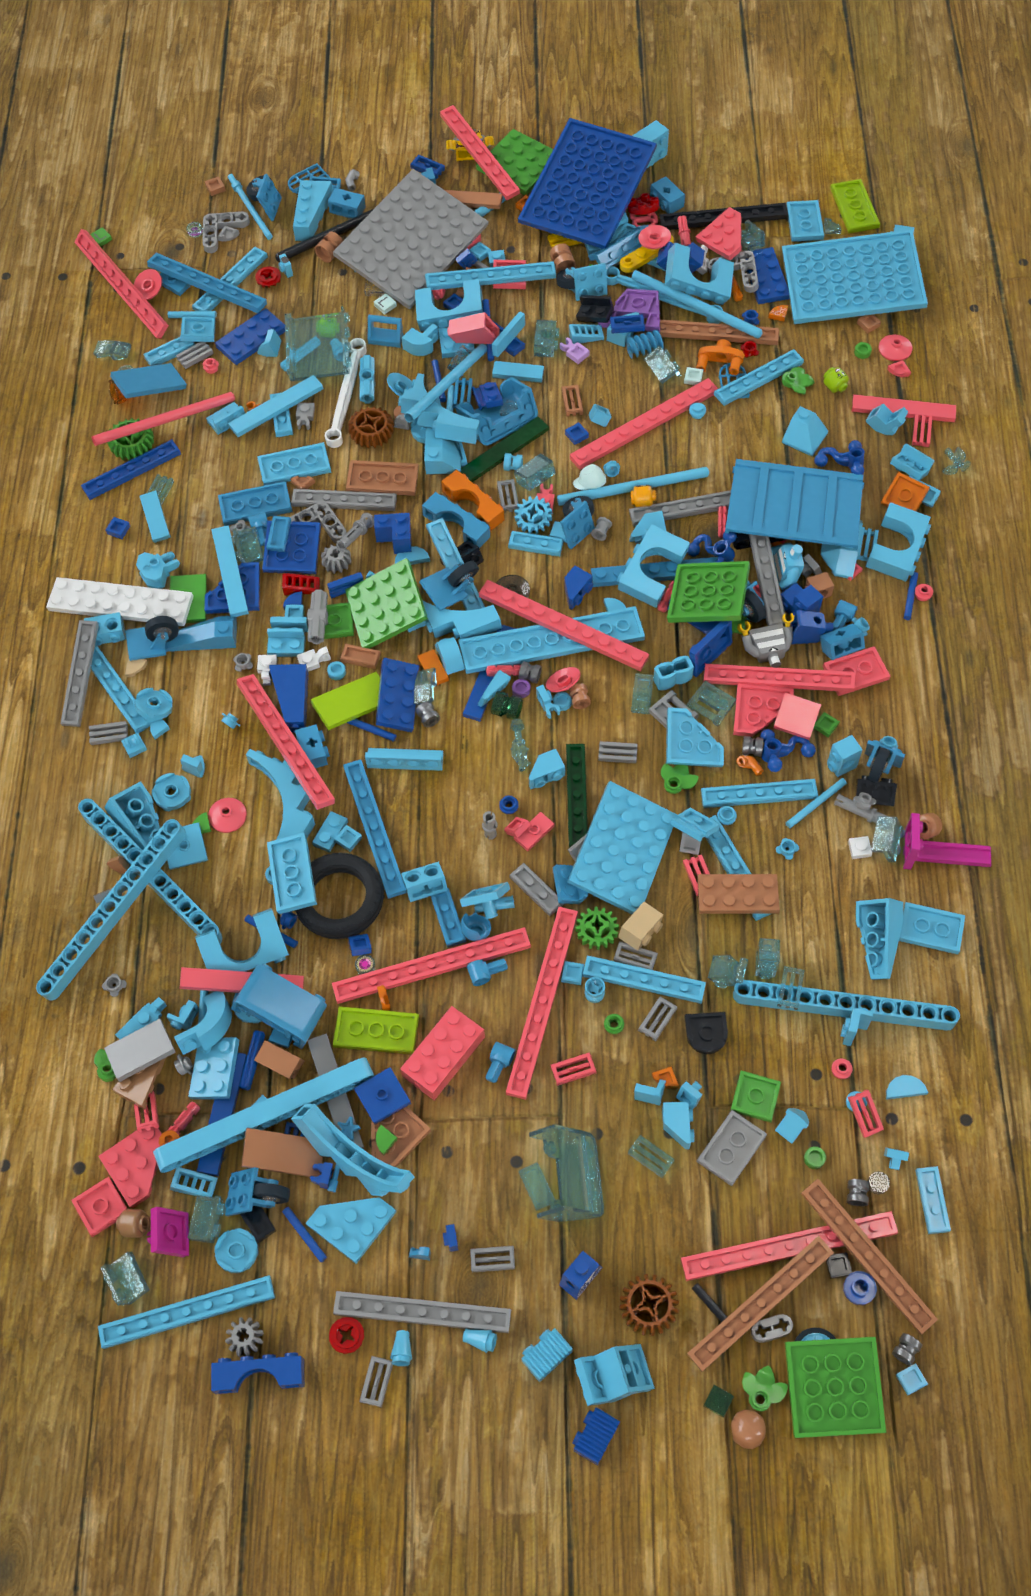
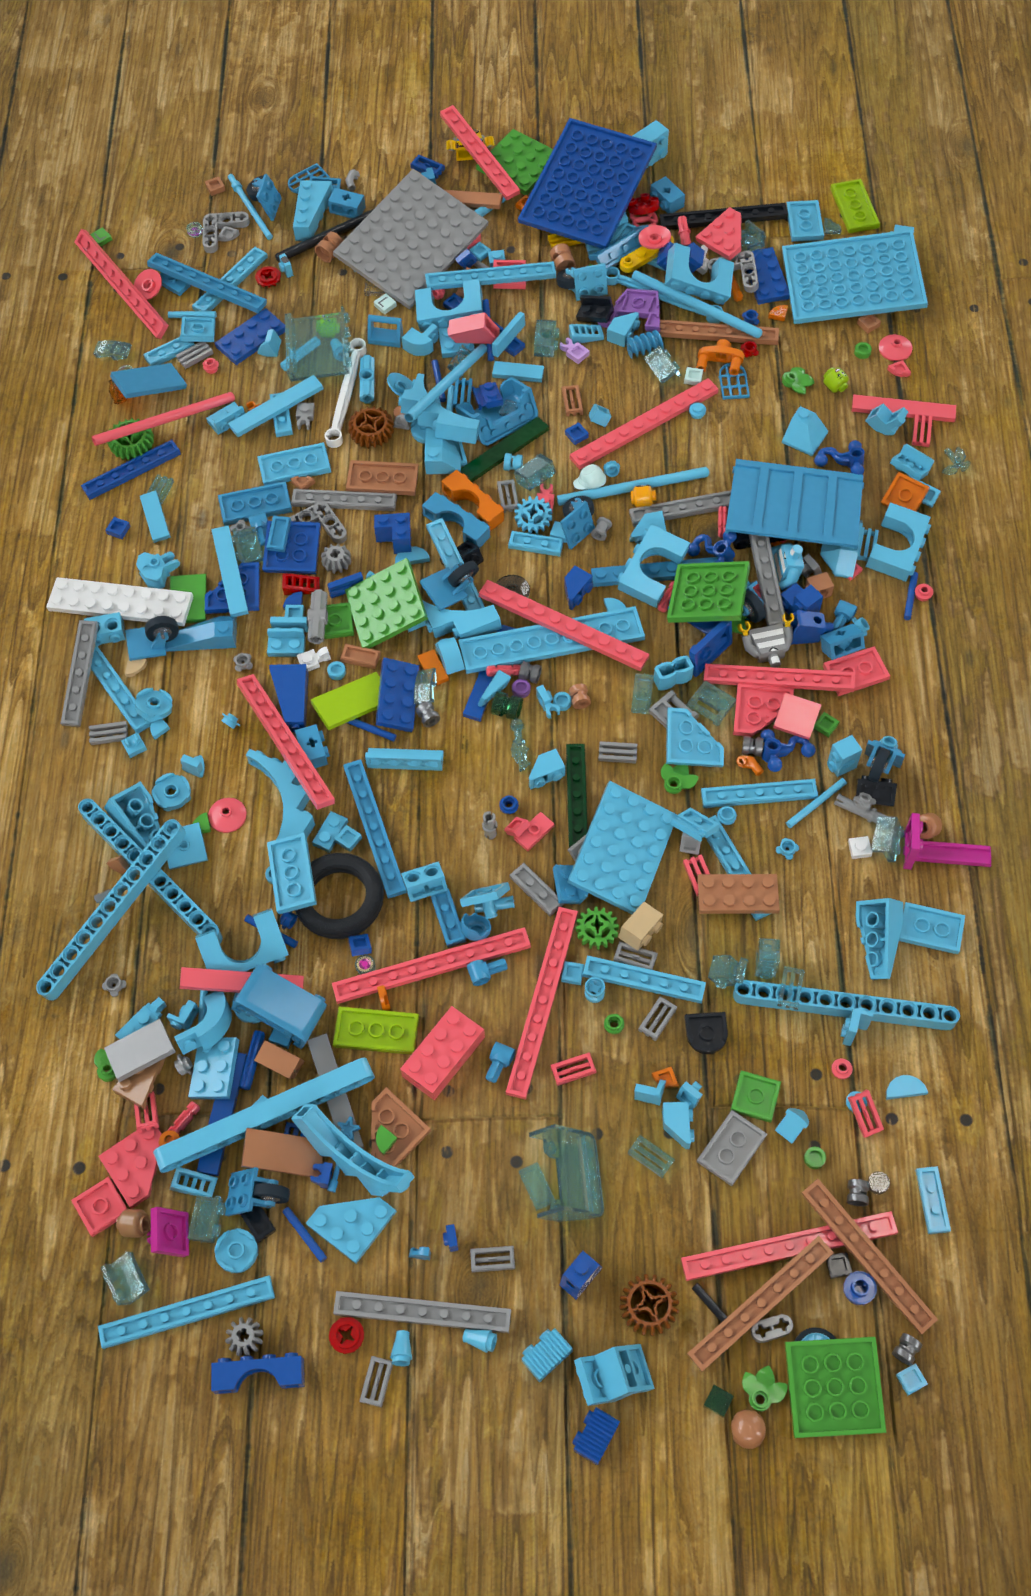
(263, 667): white plate -> none
(359, 528): light grey pin -> none
(382, 1095): blue plate -> none
(563, 679): coral dish -> none
(626, 324): blue tile -> none
(758, 377): medium azure tile -> none
(895, 1157): medium azure tile -> none

